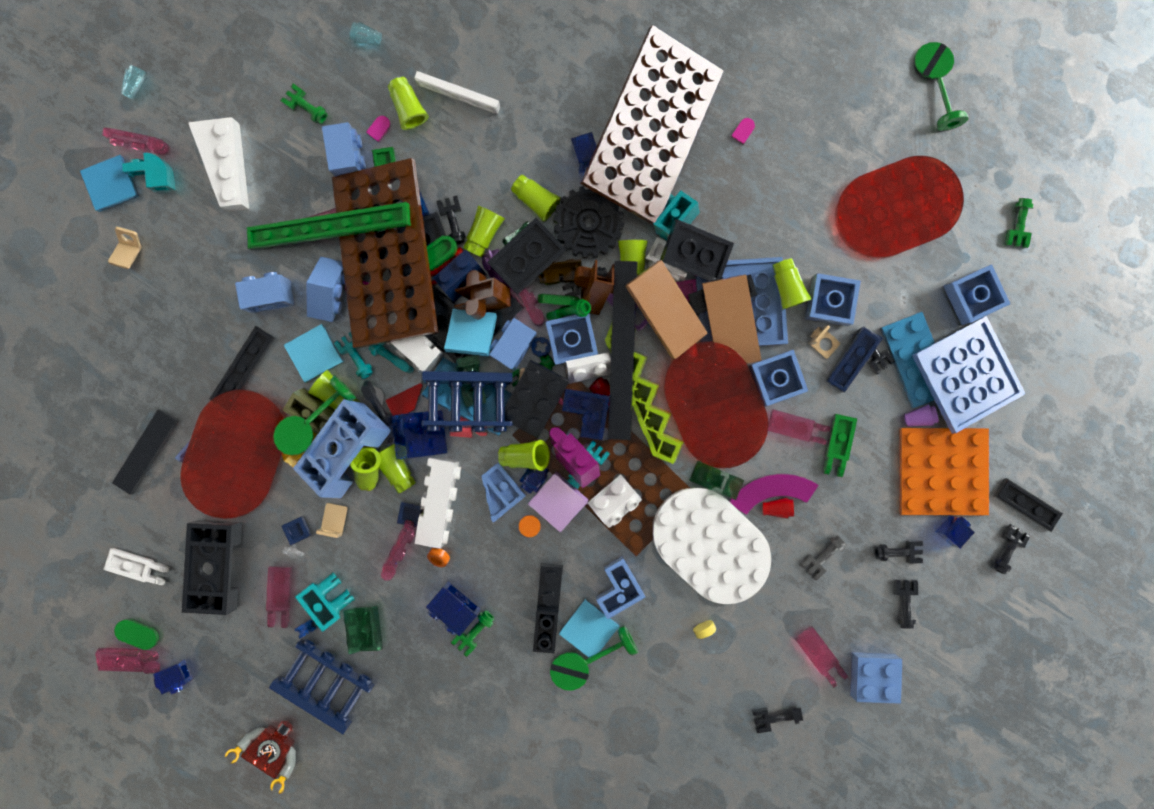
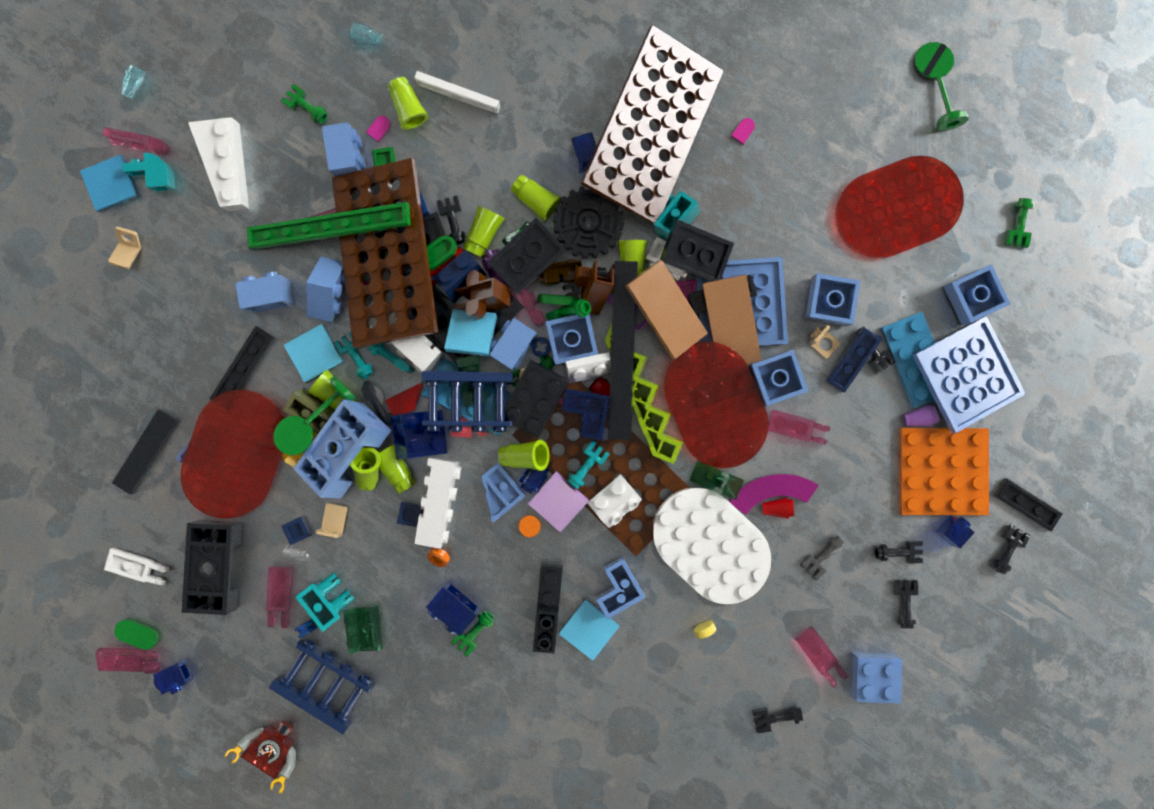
(397, 551): clear pink hinge -> none
(571, 670): green piece -> none
(574, 457): magenta hinge -> none
(790, 284): lime plant -> none
(840, 443): green hinge -> none

